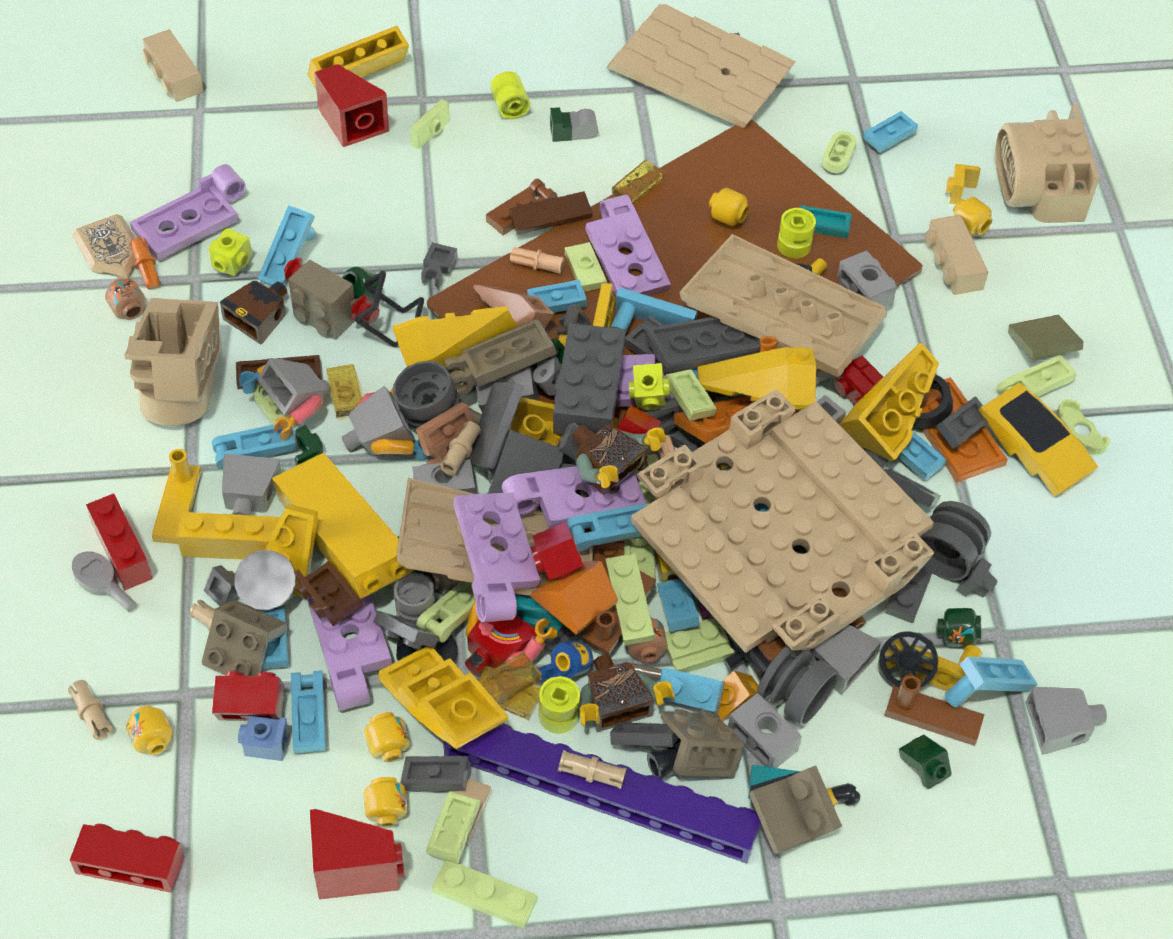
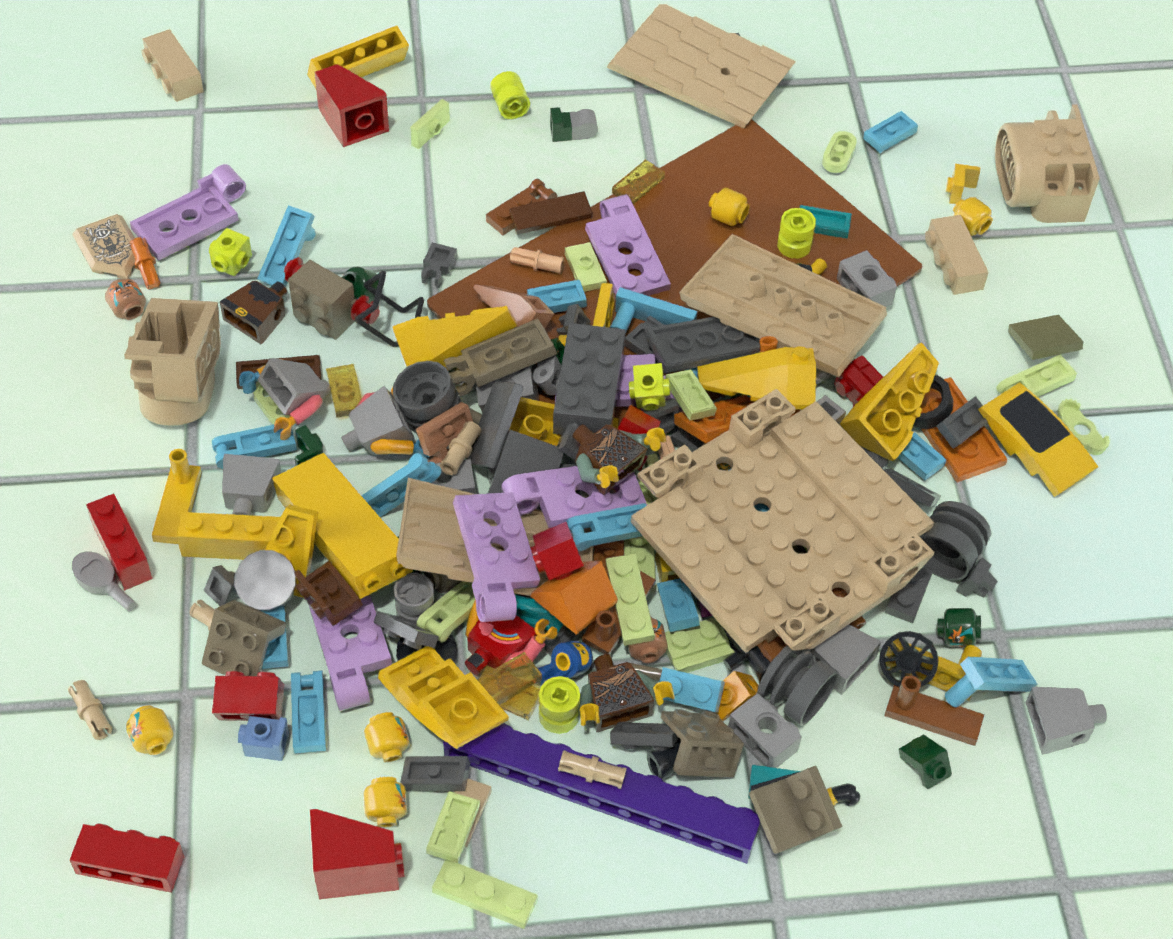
(393, 489): none -> medium azure plate

